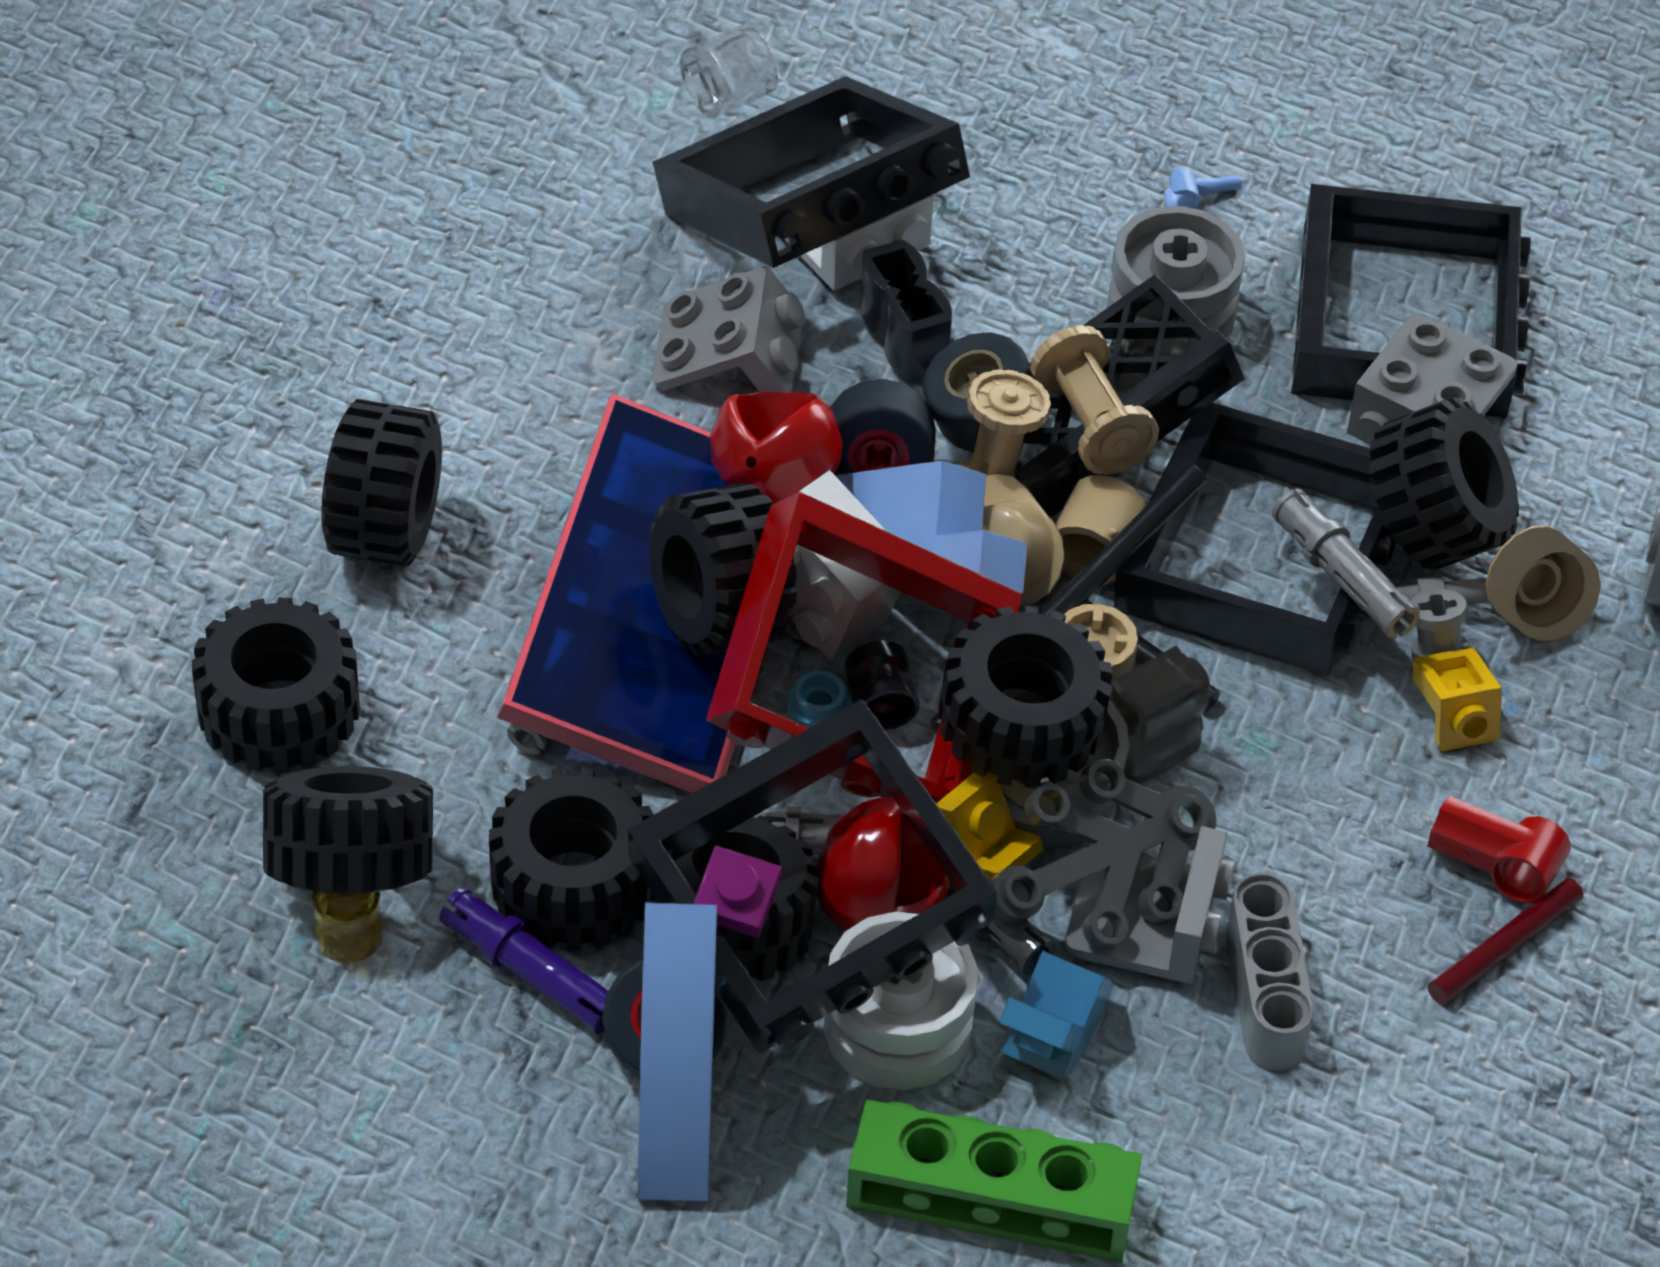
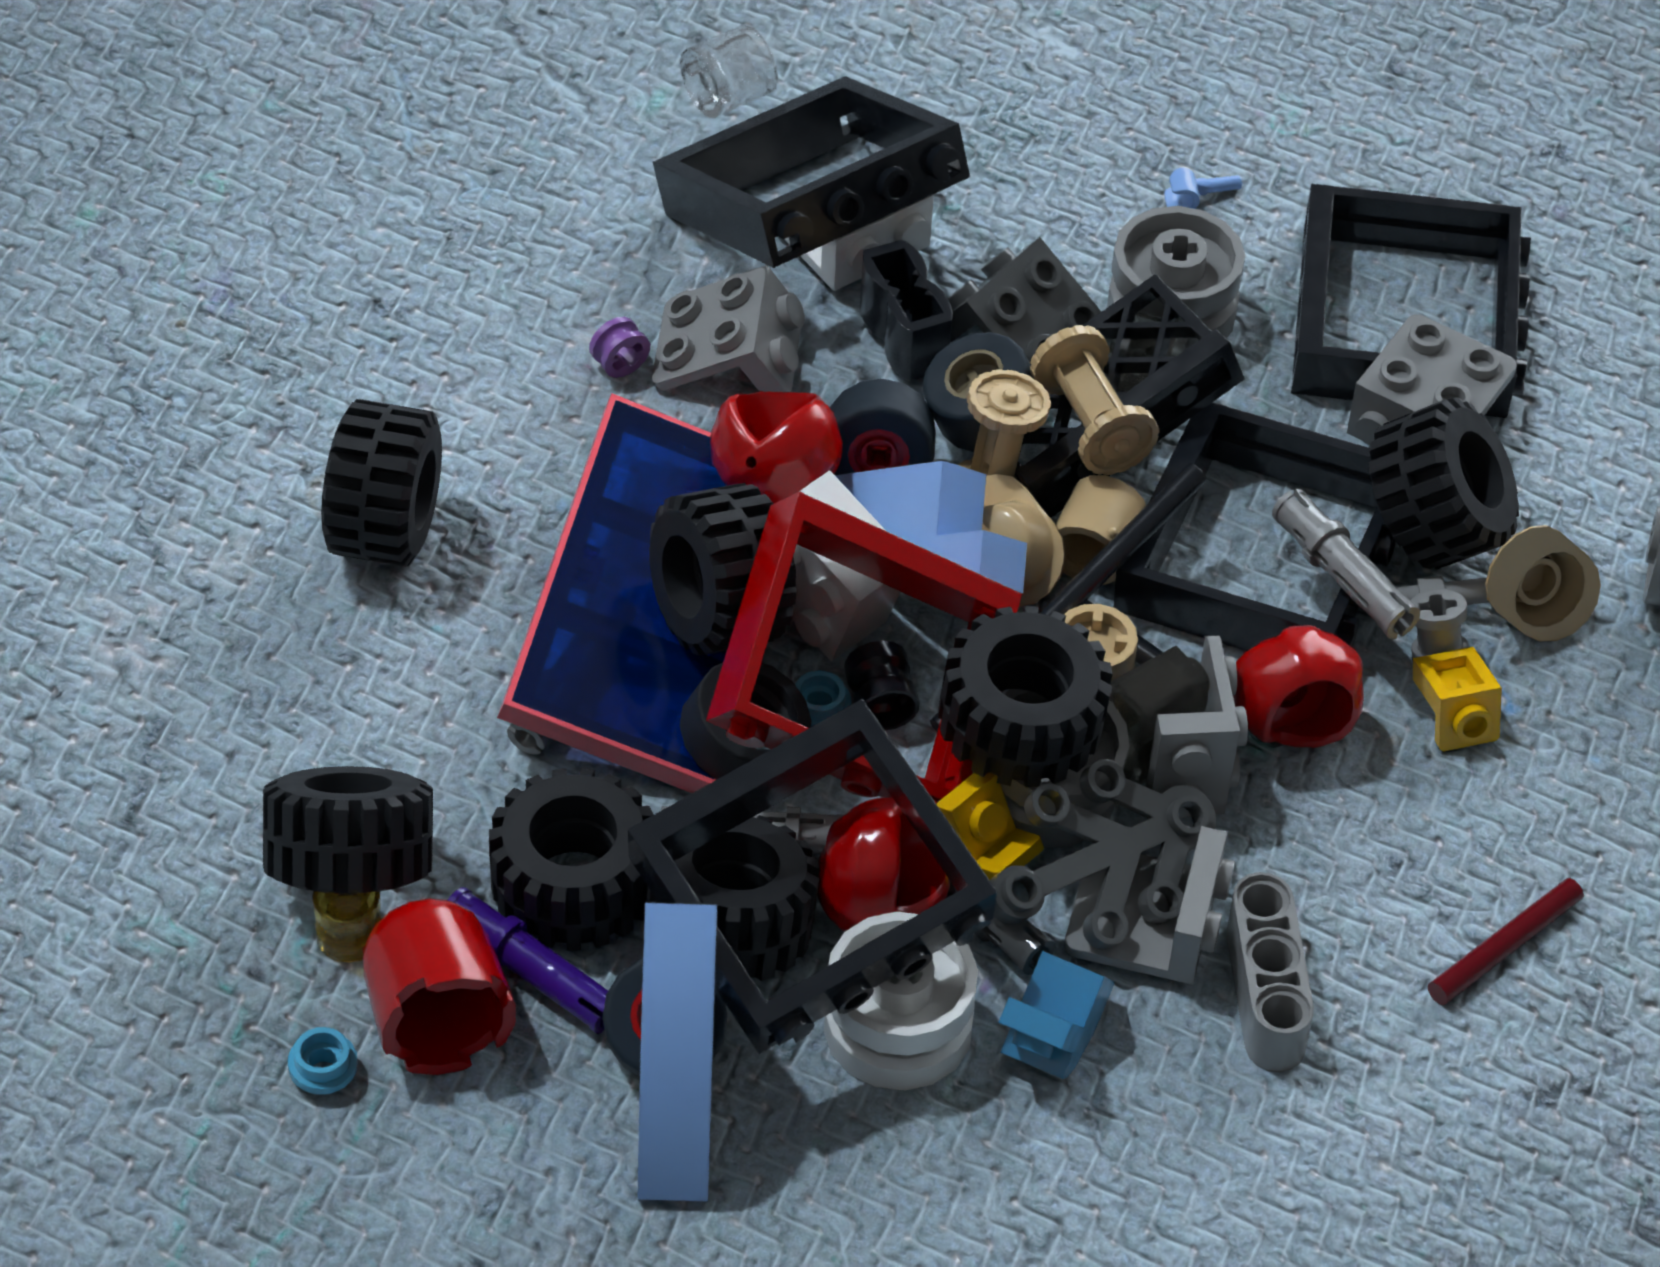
(281, 723): black tyre -> none
(318, 1046): none -> medium azure plate
(436, 986): none -> red cylinder
(619, 347): none -> medium lavender bush
(709, 743): none -> black tyre
(740, 889): magenta plate -> none
(1011, 1207): bright green brick -> none
(1022, 298): none -> dark grey bracket
(1202, 745): none -> light grey bracket
(1300, 688): none -> red piece
(1518, 856): red piece -> none

